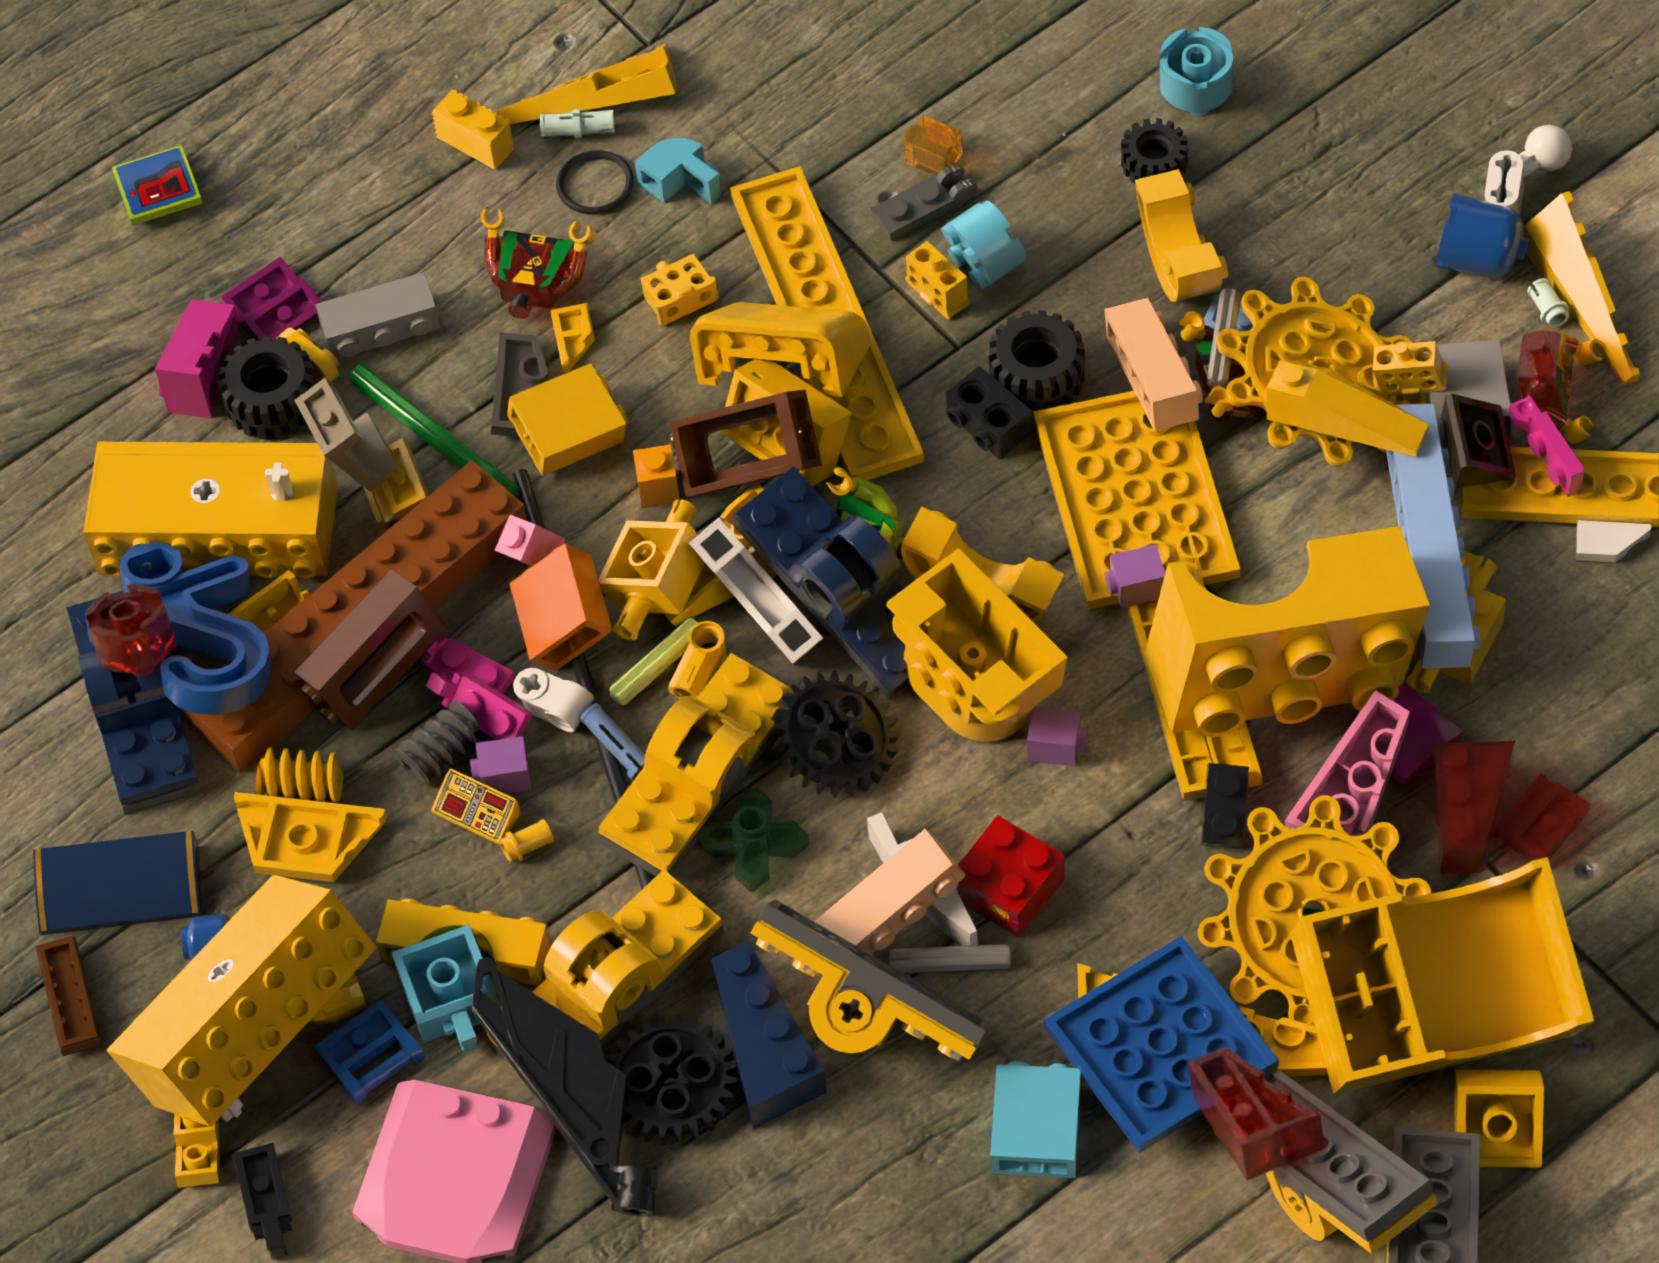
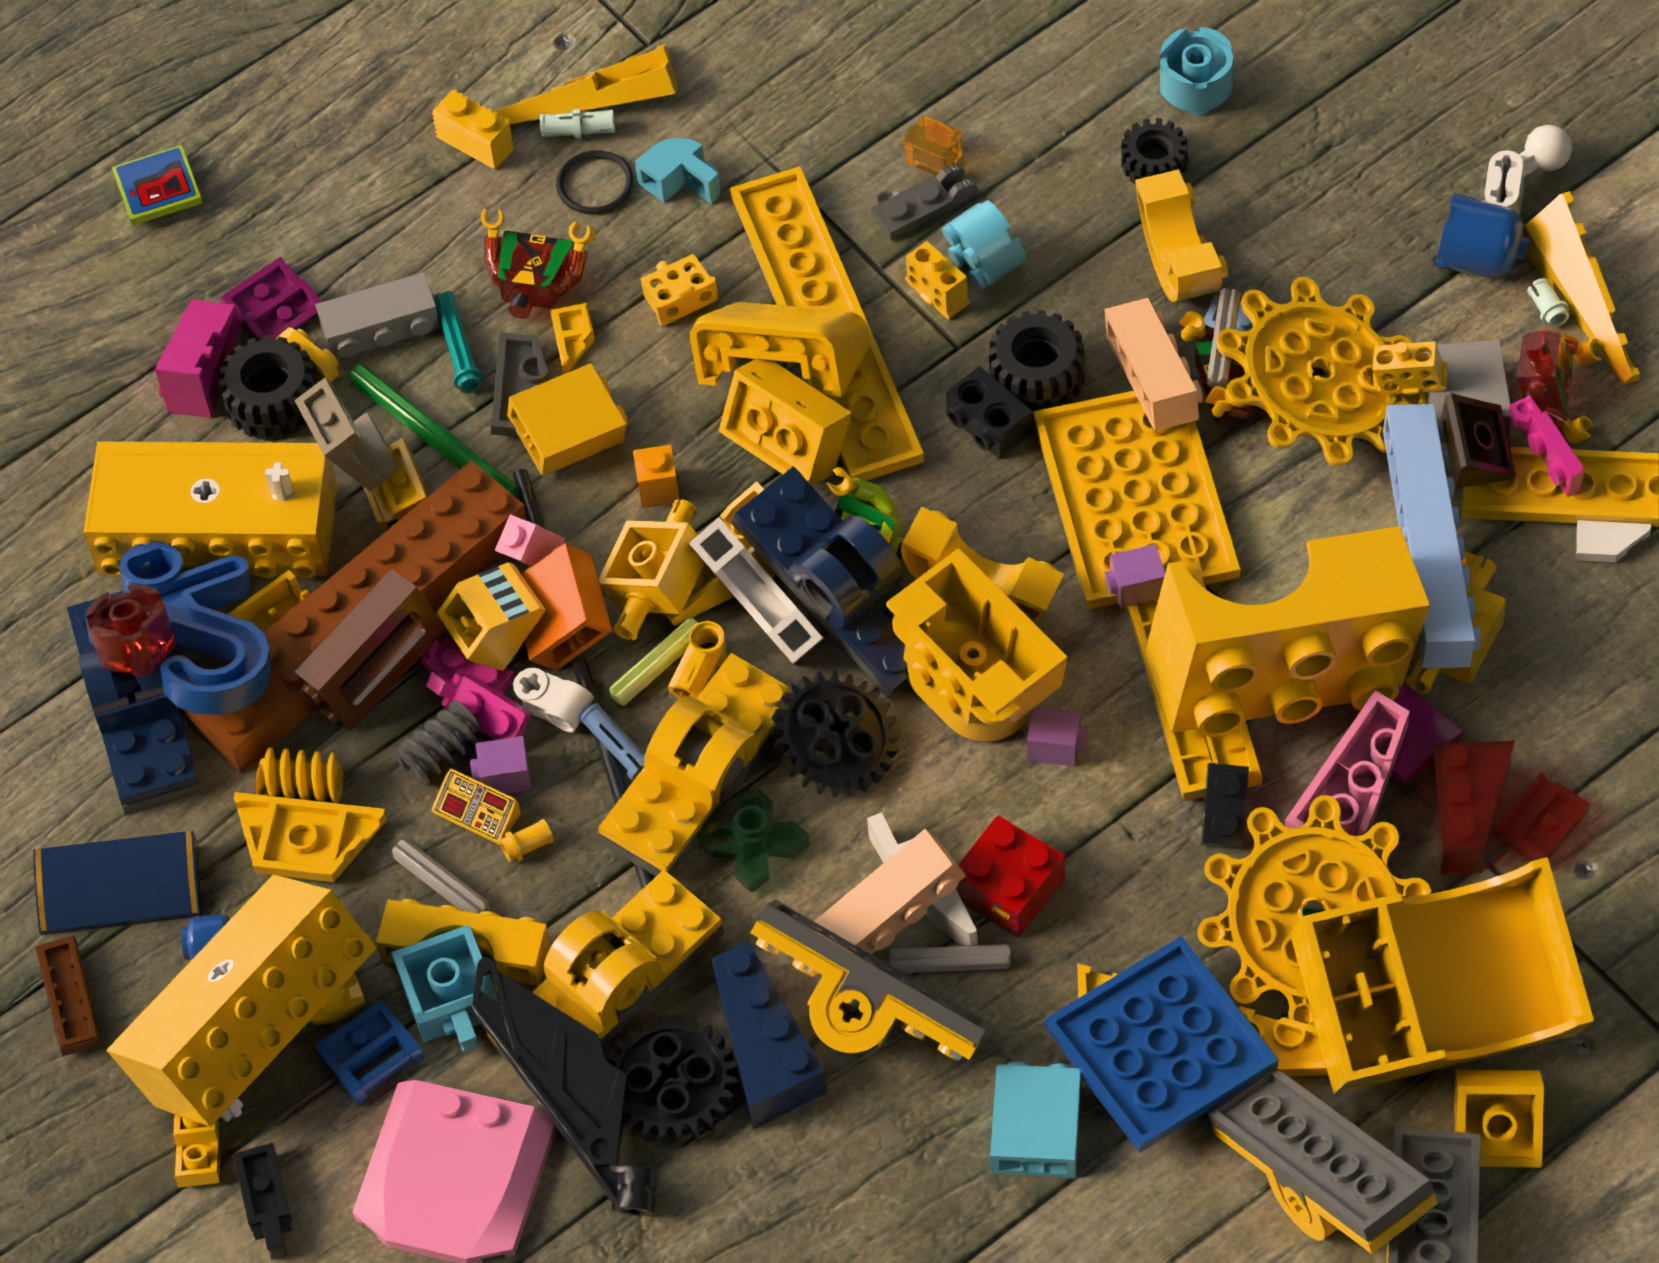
(438, 877): none -> light grey axle
(467, 376): none -> teal axle
(491, 615): none -> yellow slope
(691, 435): reddish brown piece -> none
(1251, 1116): clear red wedge -> none
(1338, 407): yellow wedge -> none

